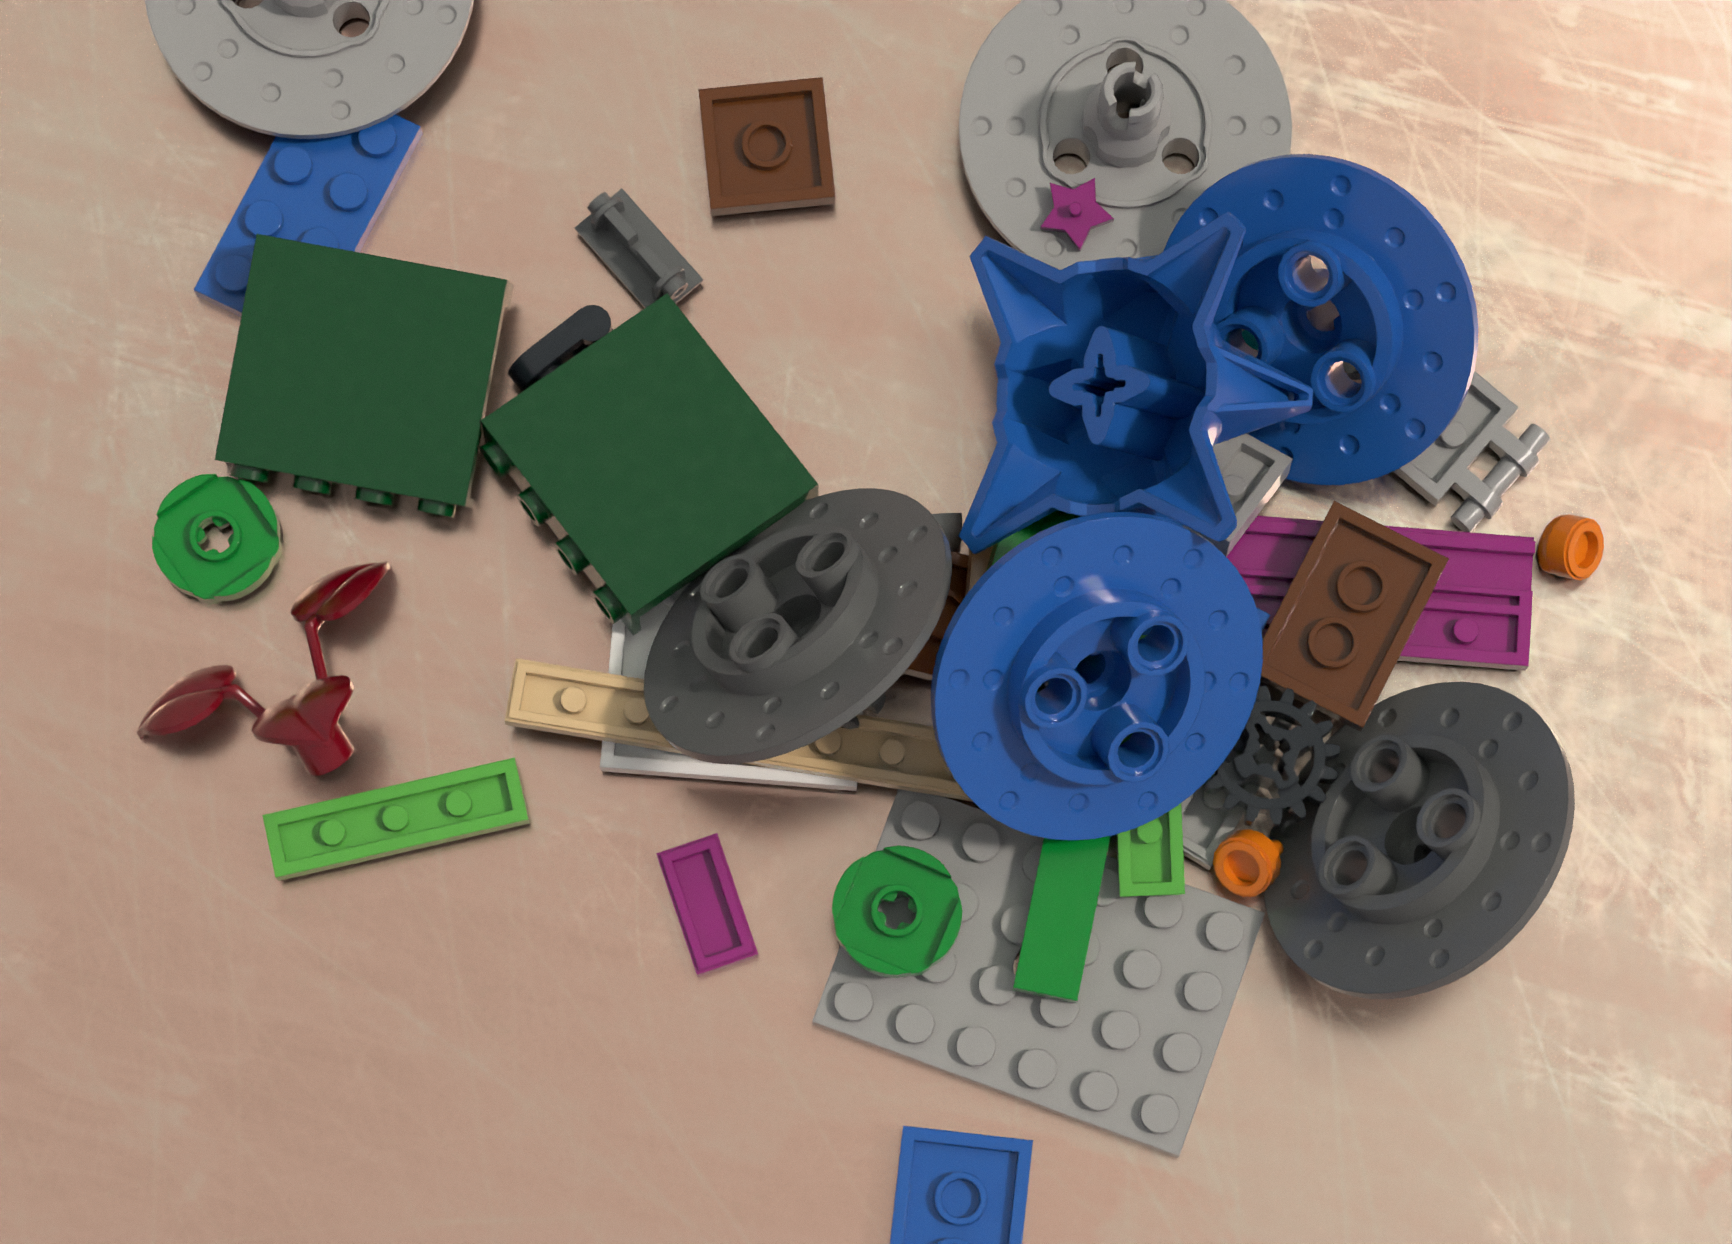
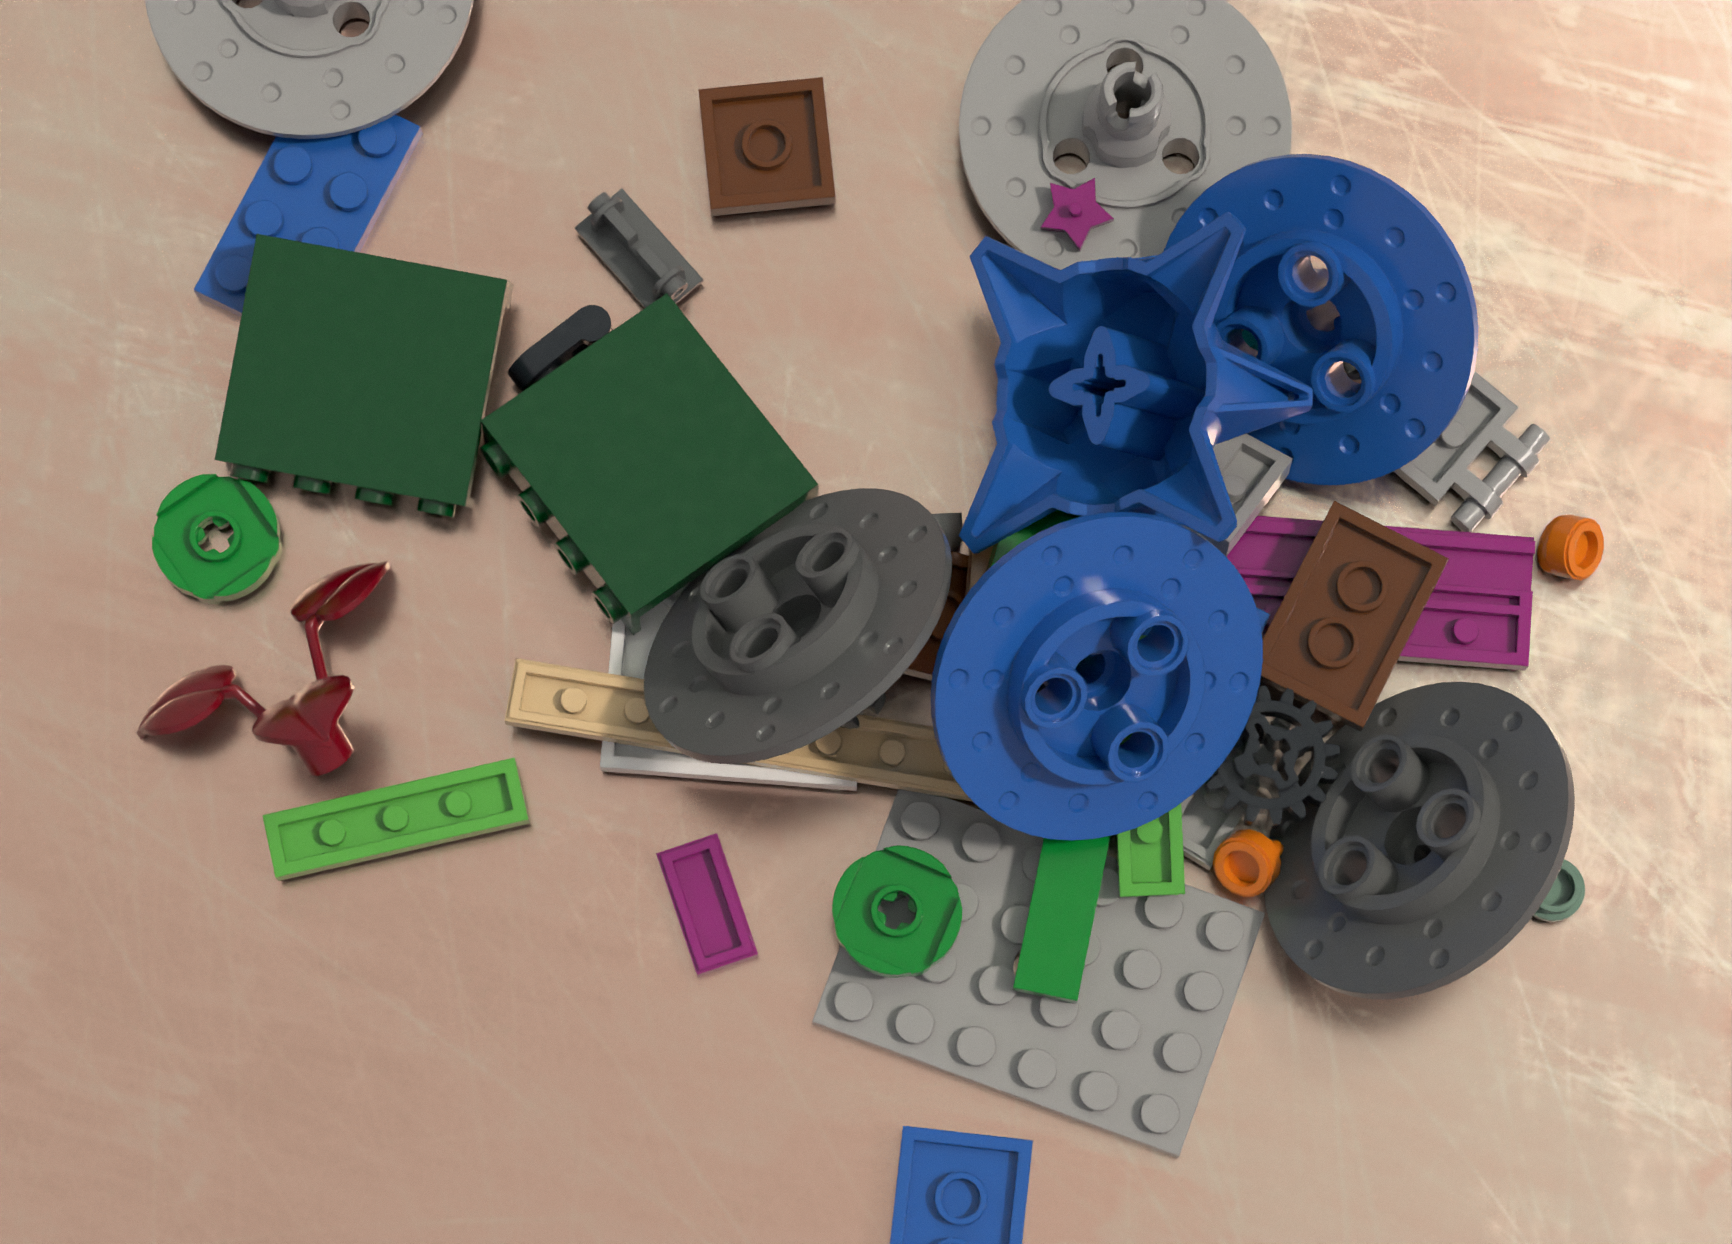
(1564, 896): none -> sand green plate

